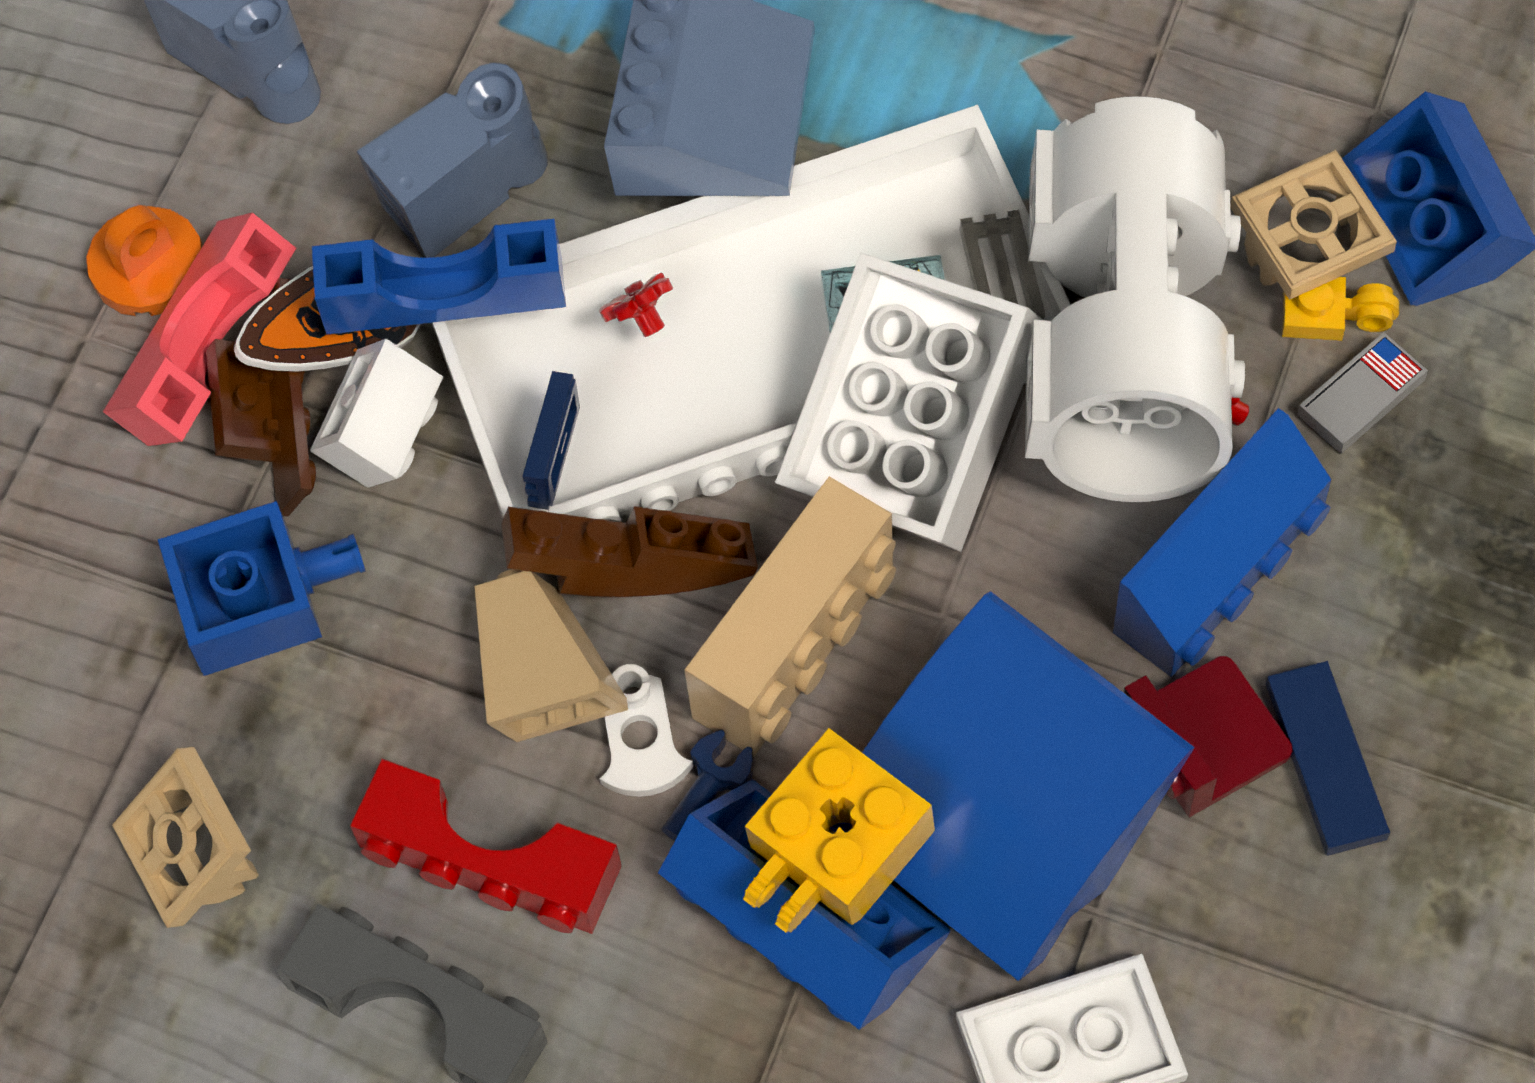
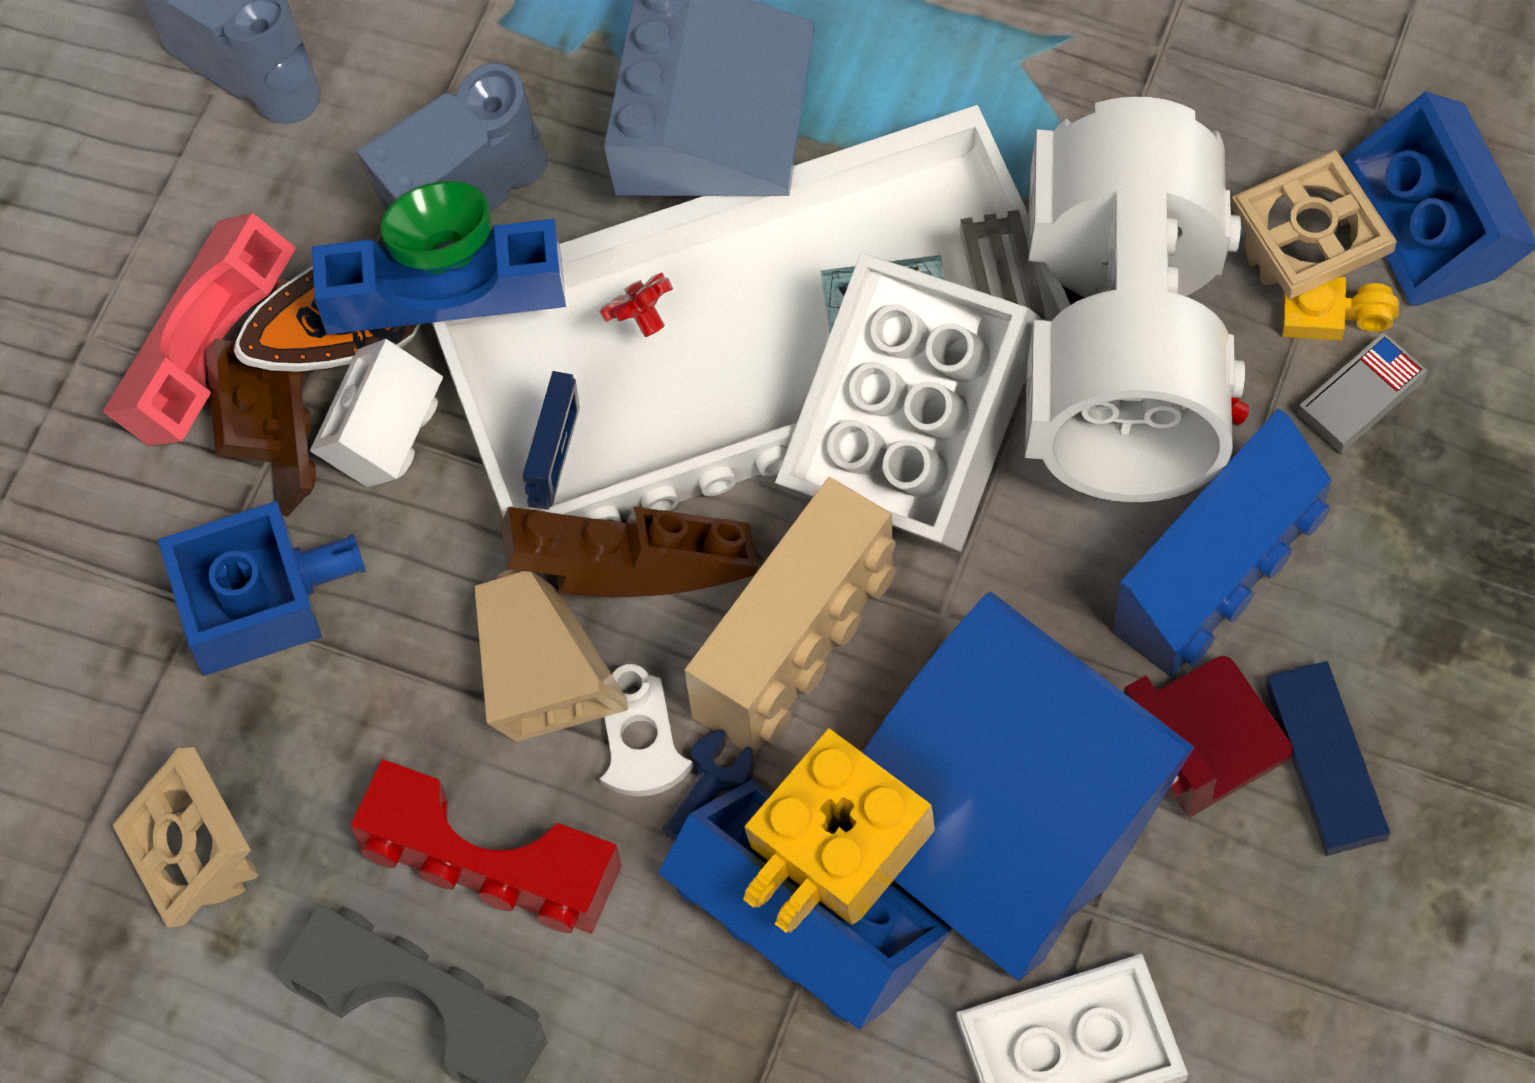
(141, 258): orange tile -> none
(435, 216): none -> green piece

